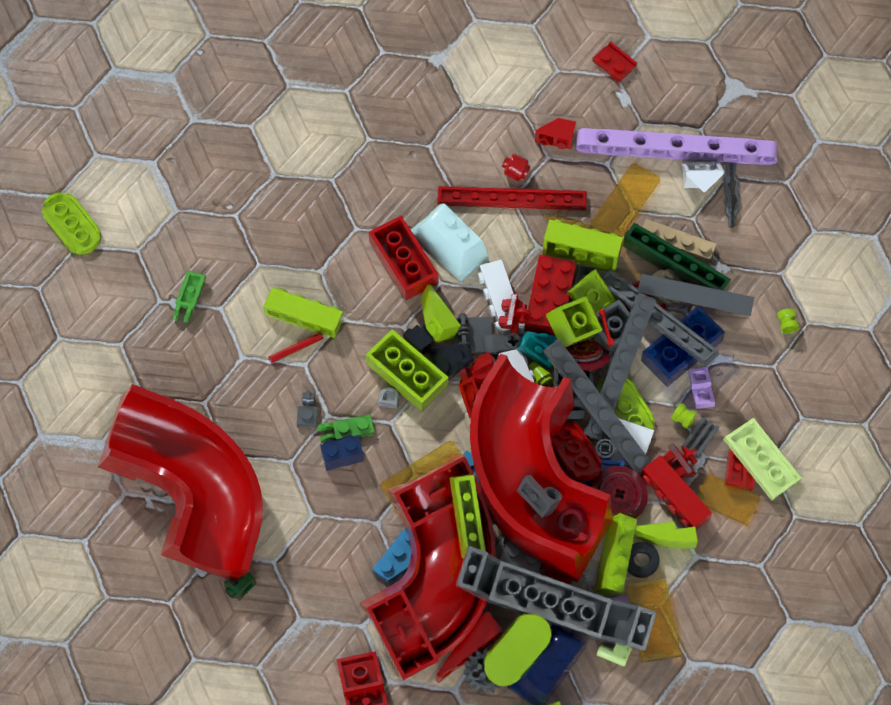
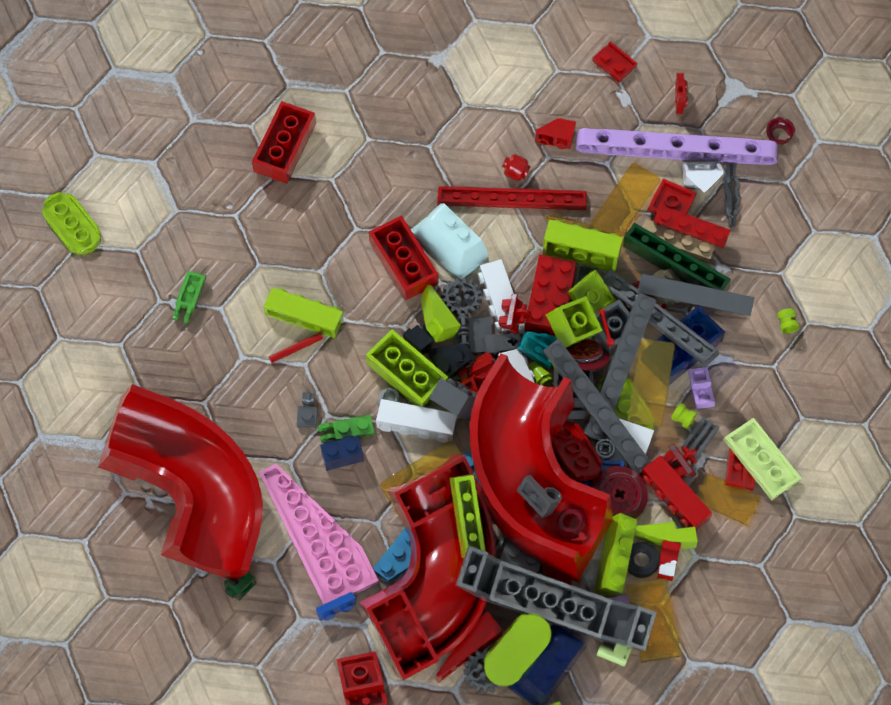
(284, 142): none -> red brick
(327, 551): none -> bright pink wing
(343, 603): none -> blue plate
(416, 420): none -> white brick
(454, 397): none -> dark grey brick
(470, 303): none -> dark grey gear
(651, 382): none -> clear yellow piece
(668, 560): none -> red leg
(672, 196): none -> red plate
(681, 99): none -> red wing
(691, 226): none -> red plate
(783, 123): none -> dark red piece

